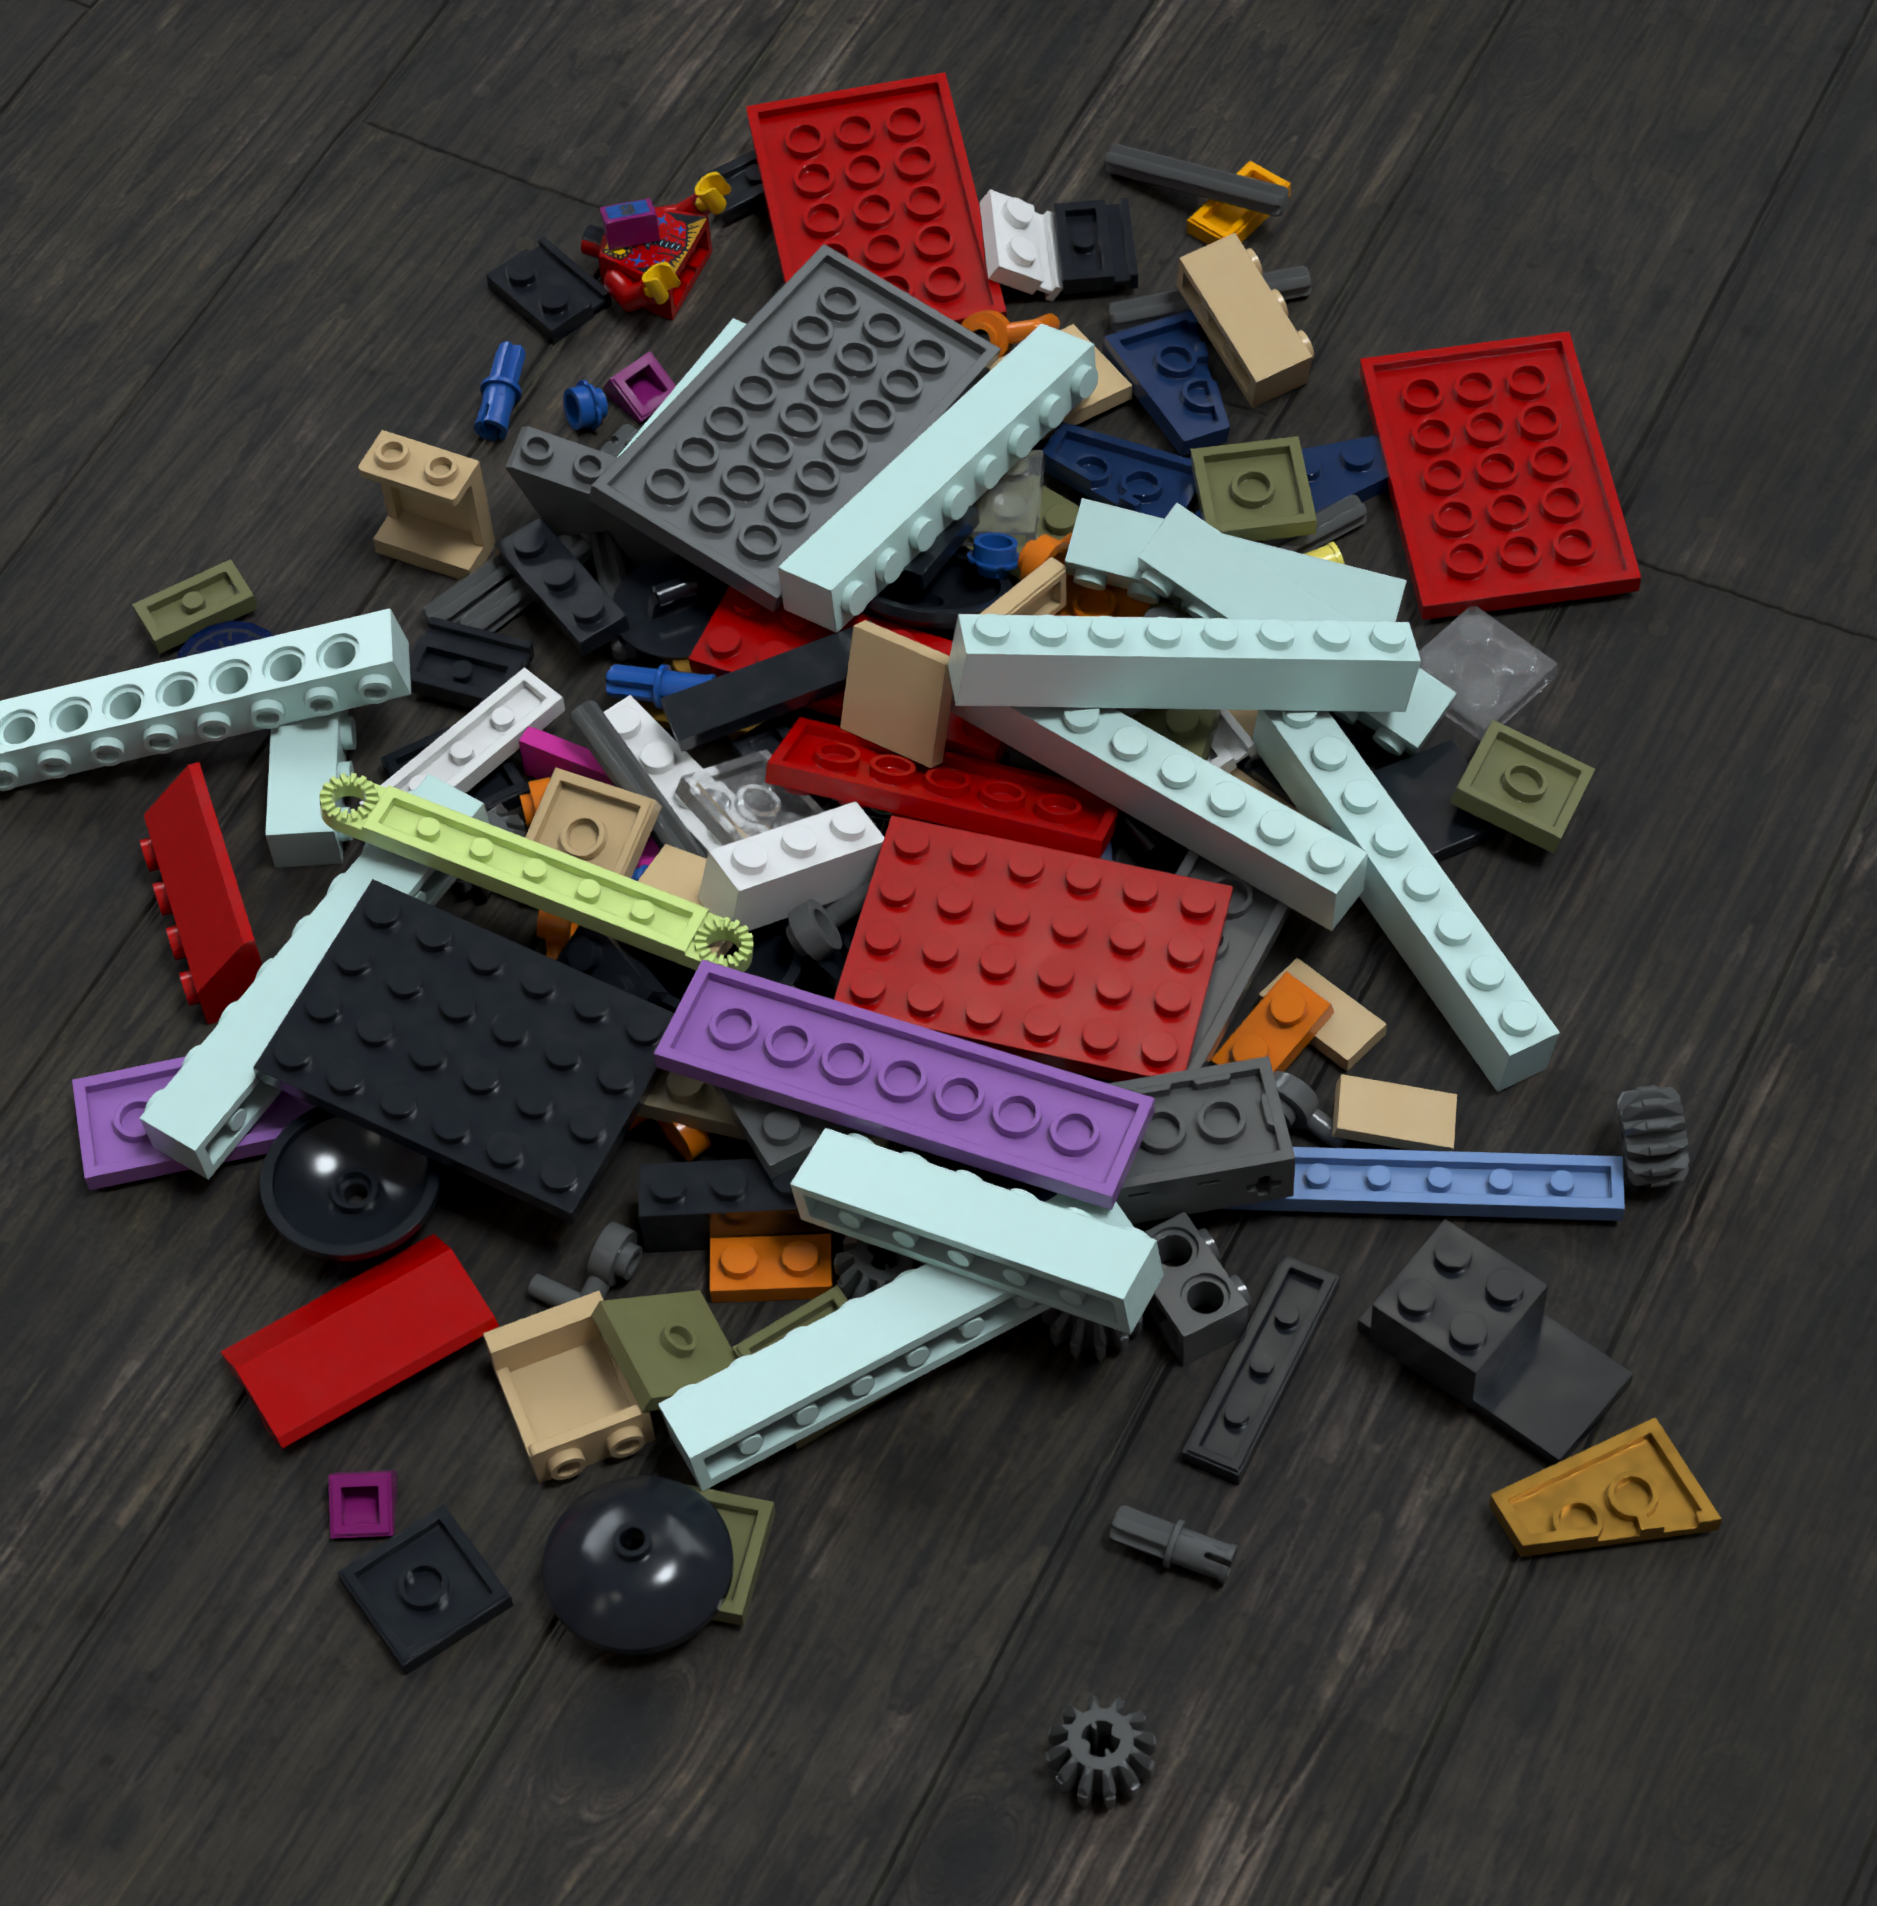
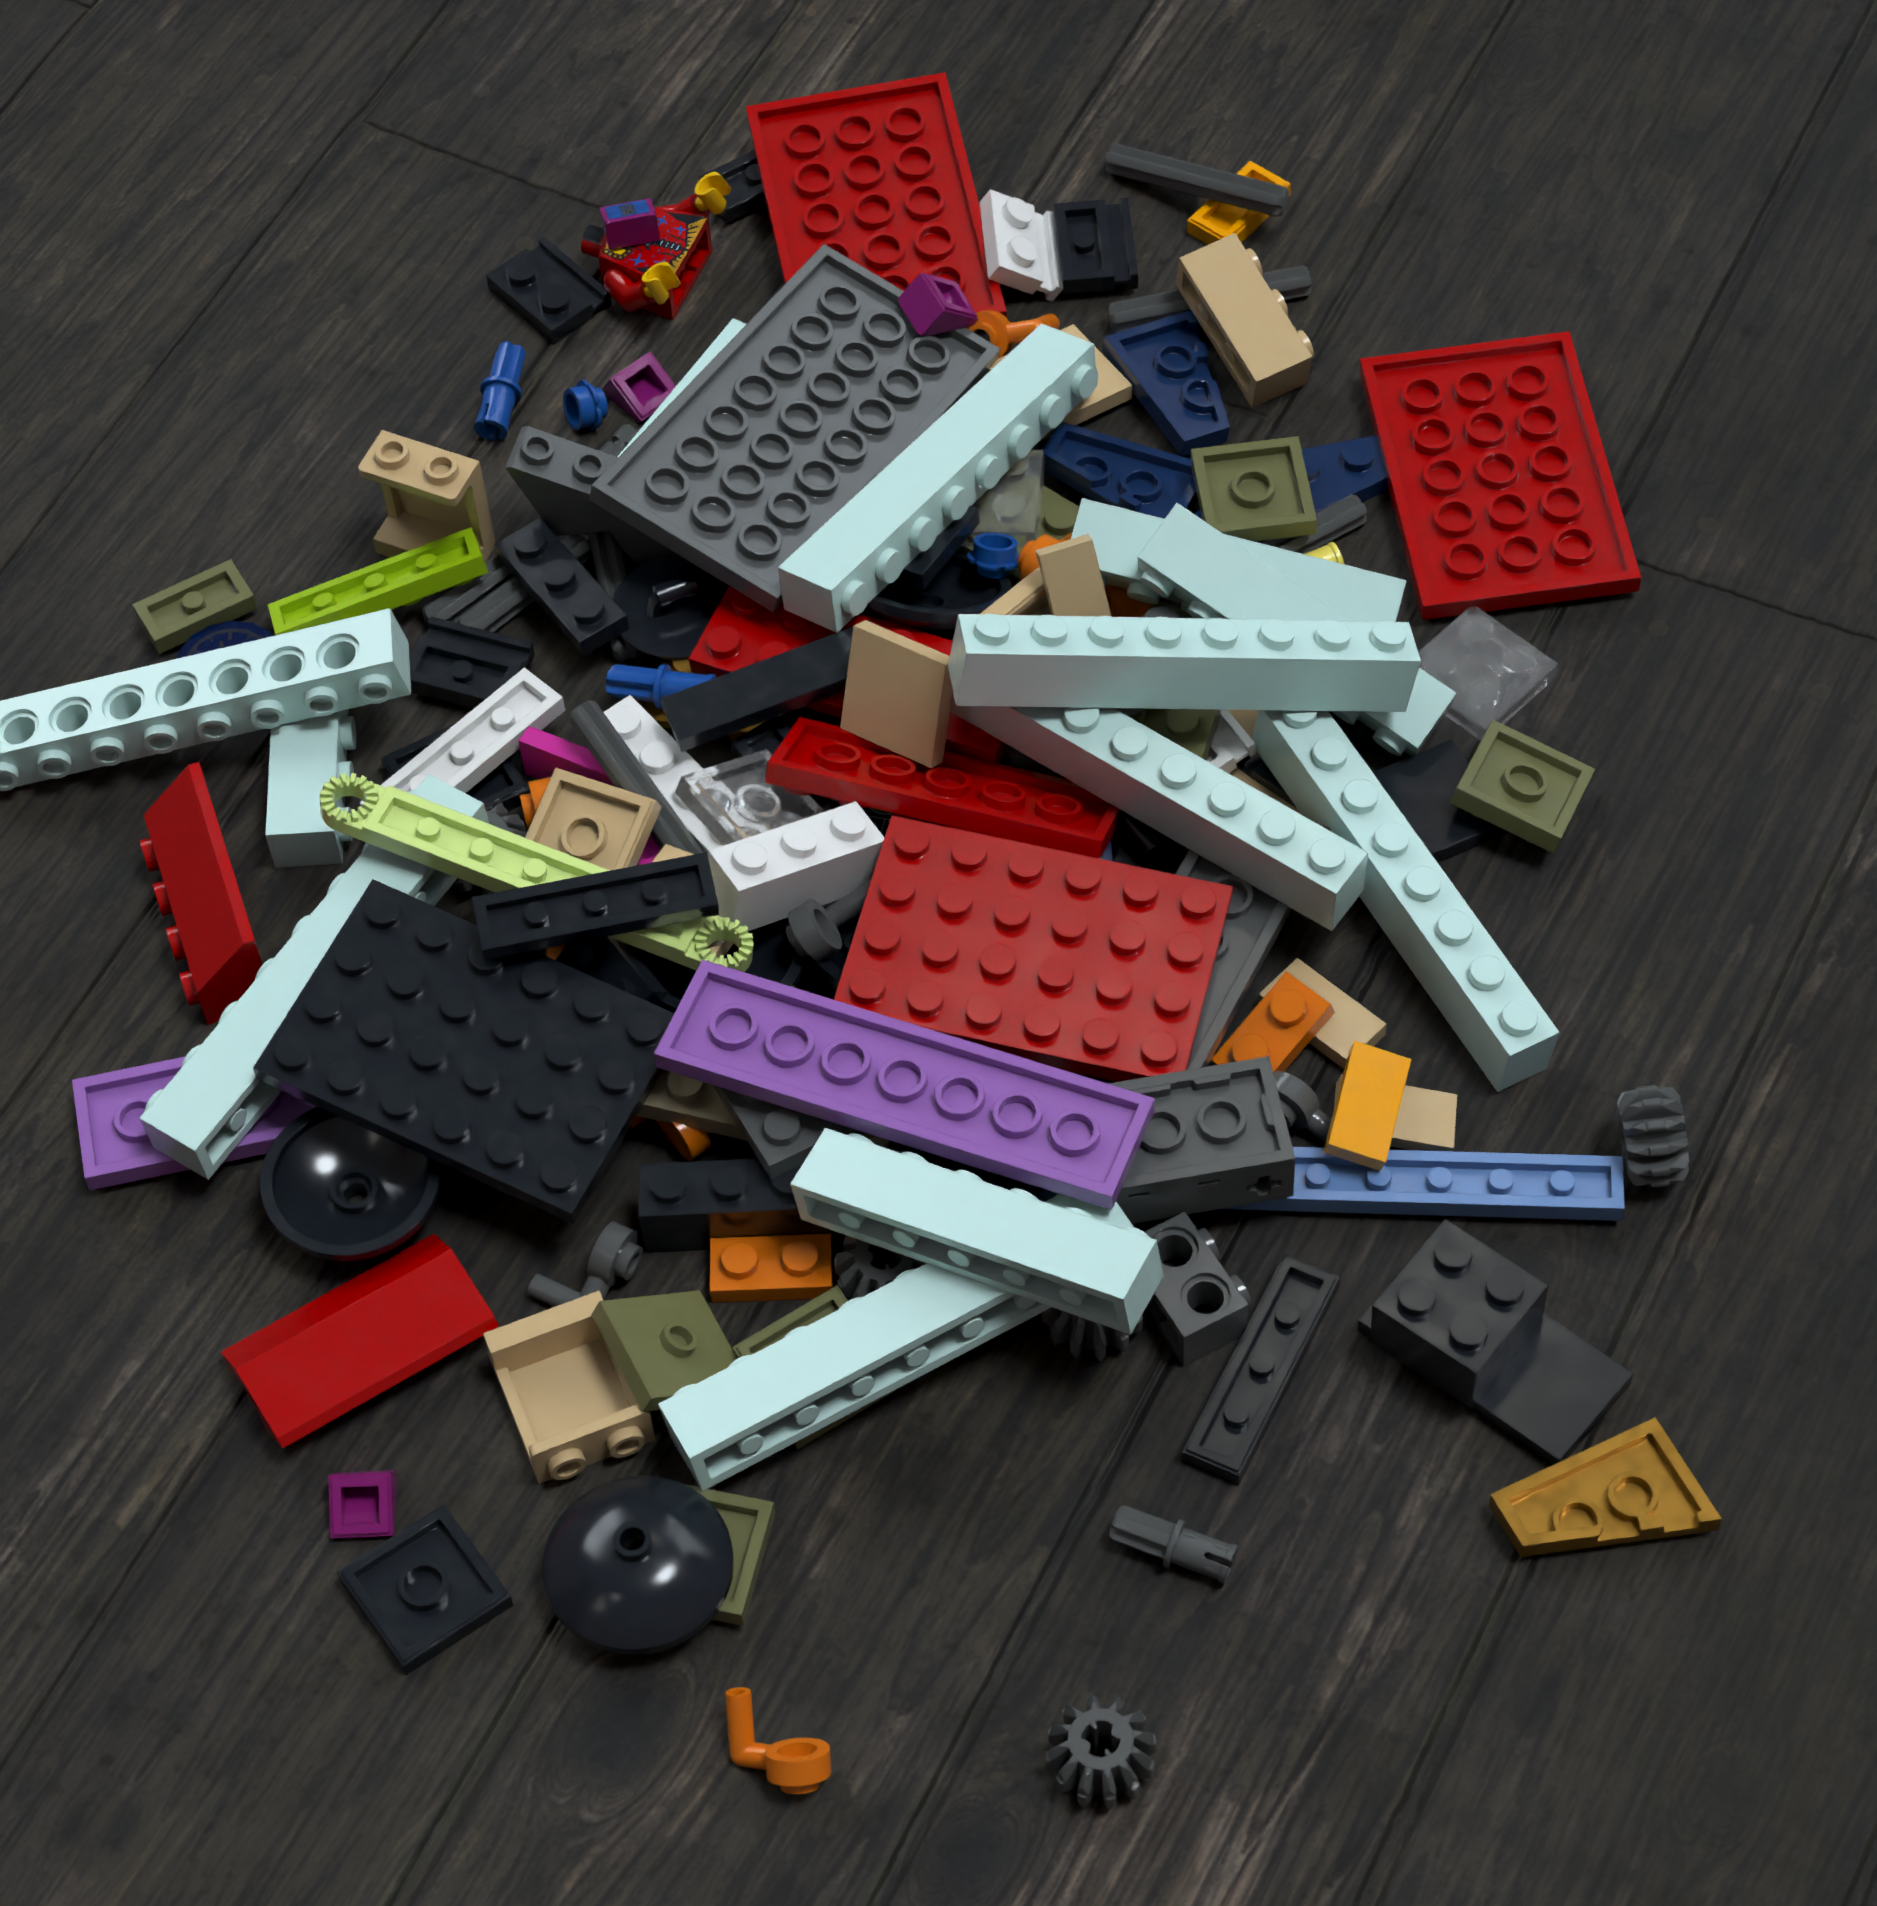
(384, 585): none -> lime plate
(595, 906): none -> black plate
(790, 1763): none -> orange plate
(936, 305): none -> magenta slope
(1073, 578): none -> tan tile
(1367, 1105): none -> light orange tile

